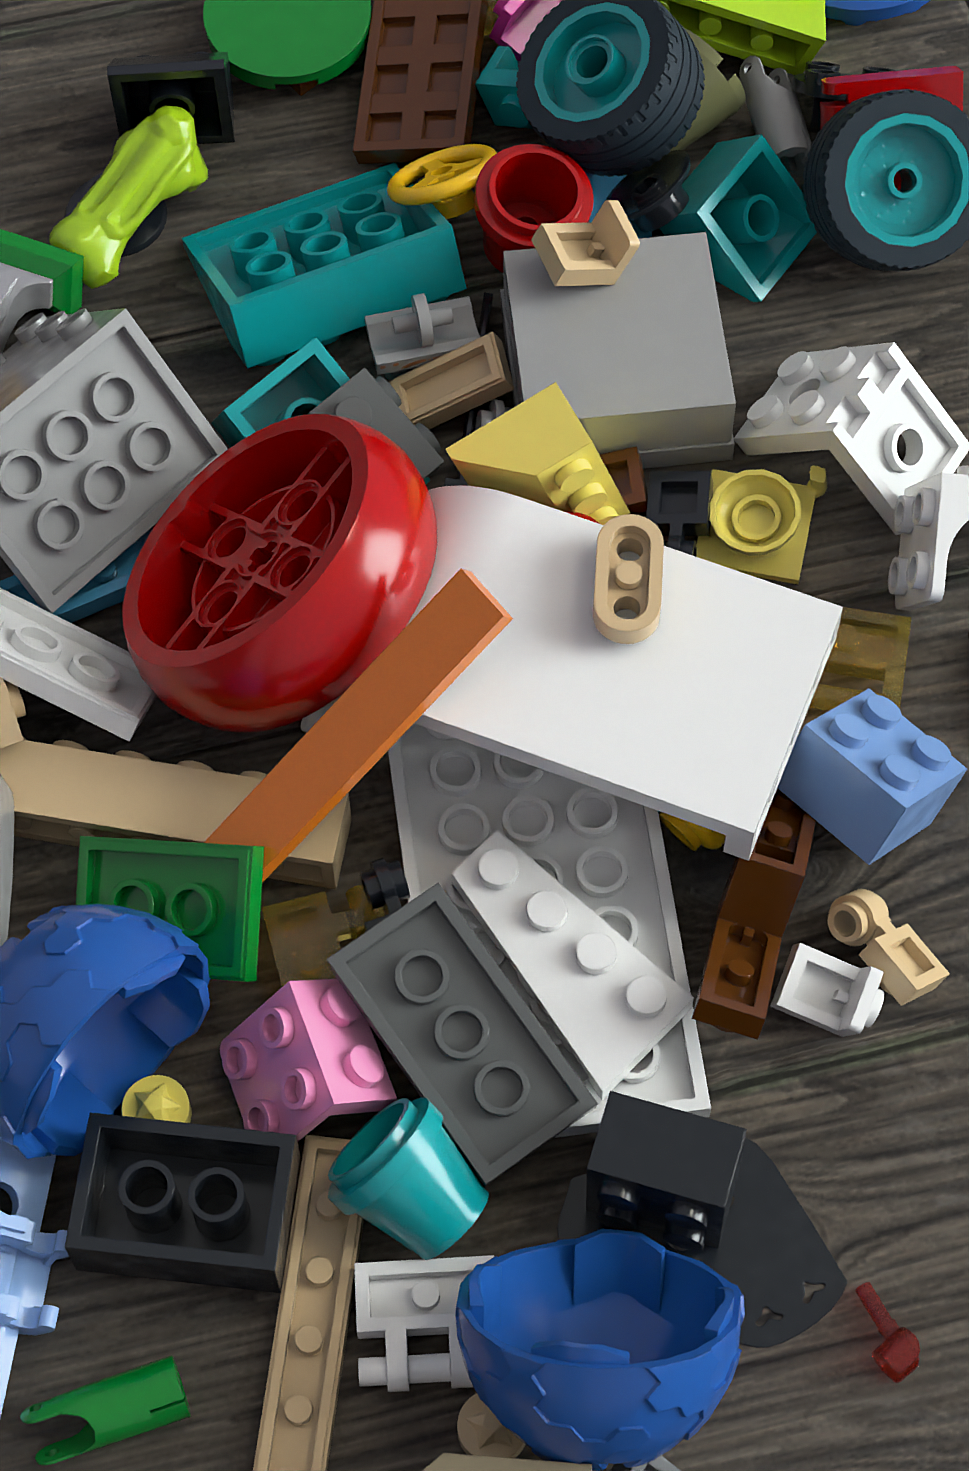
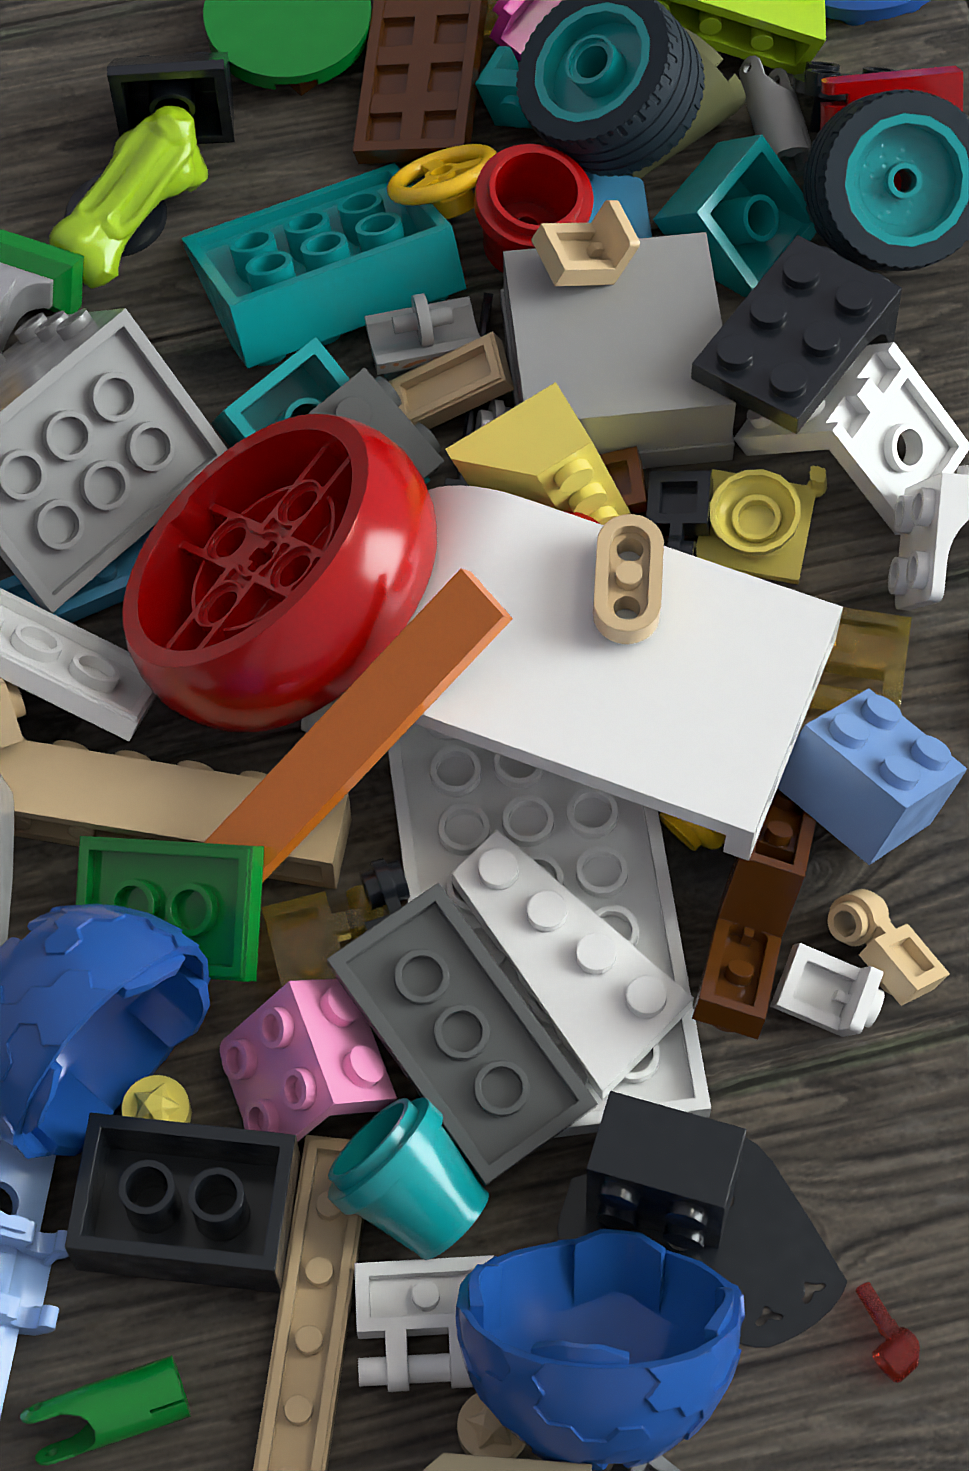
(655, 193): black piece -> none
(798, 333): none -> black bracket

